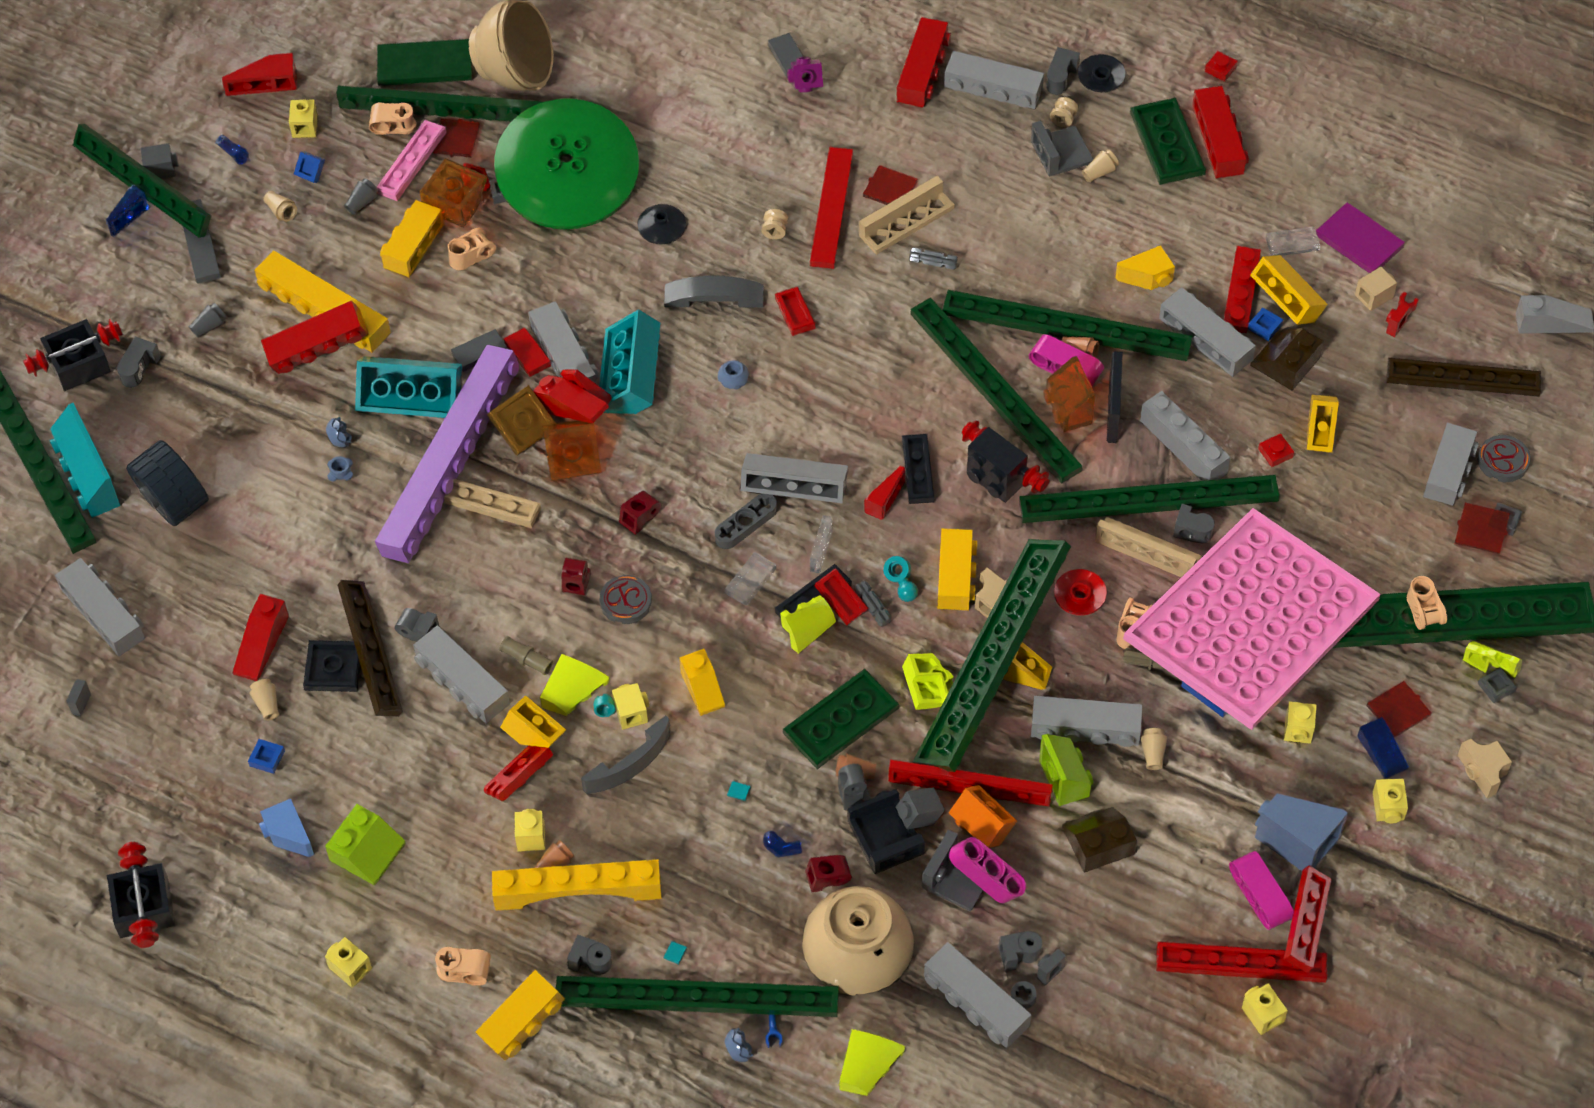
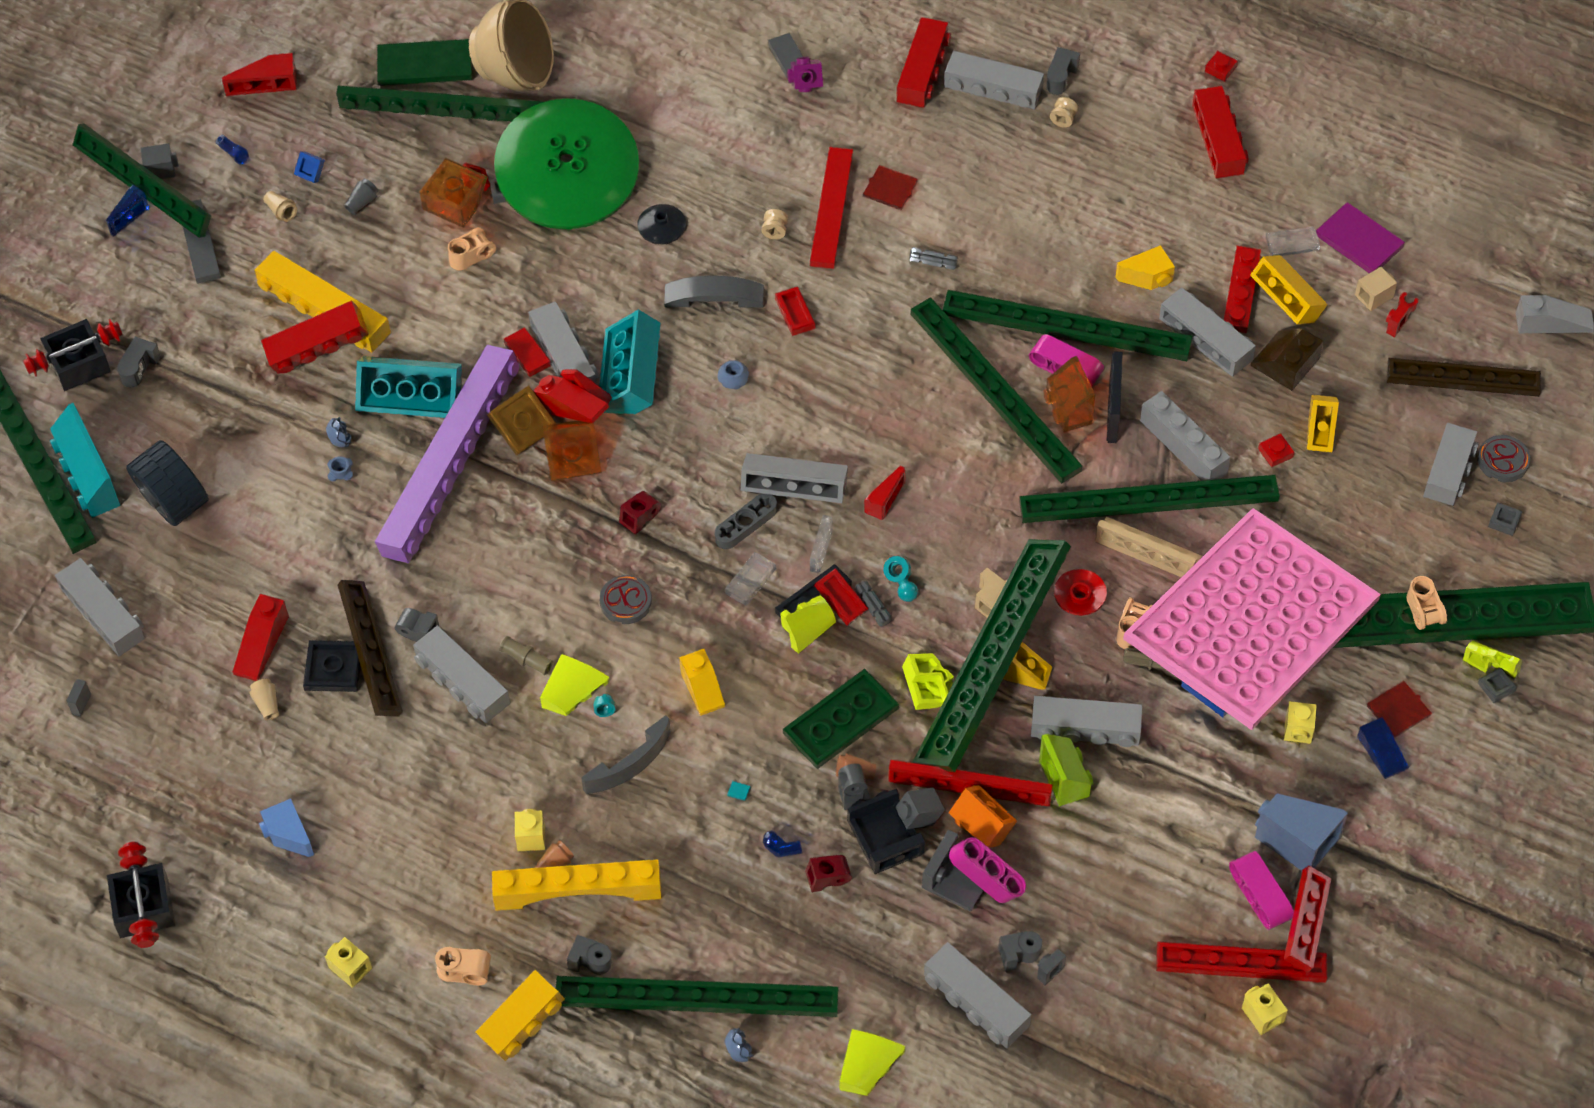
(207, 320): dark grey cone -> none
(266, 756): blue plate -> none
(303, 118): light yellow brick -> none
(364, 845): lime slope -> none
(390, 117): light nougat piece -> none
(411, 160): bright pink tile -> none
(411, 238): yellow brick -> none
(459, 138): clear red piece -> none
(470, 352): dark grey tile -> none
(493, 503): tan tile -> none
(517, 772): red hinge -> none
(531, 725): yellow slope -> none
(575, 572): dark red leg -> none
(630, 705): light yellow brick -> none
(675, 952): teal window -> none
(773, 1032): blue hand -> none
(845, 953): tan piece -> none
(900, 213): tan fence -> none
(918, 468): black tile -> none
(956, 569): yellow brick -> none
(999, 464): black brick -> none
(1028, 988): dark grey bush -> none
(1059, 149): dark grey bracket -> none
(1085, 344): nougat cone -> none
(1100, 838): dark brown slope -> none
(1101, 73): black dish -> none
(1101, 165): tan cone -> none
(1154, 747): tan cone -> none
(1167, 141): dark green tile -> none
(1193, 526): dark grey leg -> none
(1265, 324): blue plate -> none
(1390, 800): light yellow brick -> none
(1482, 528): clear red piece -> none
(1485, 764): tan brick -> none

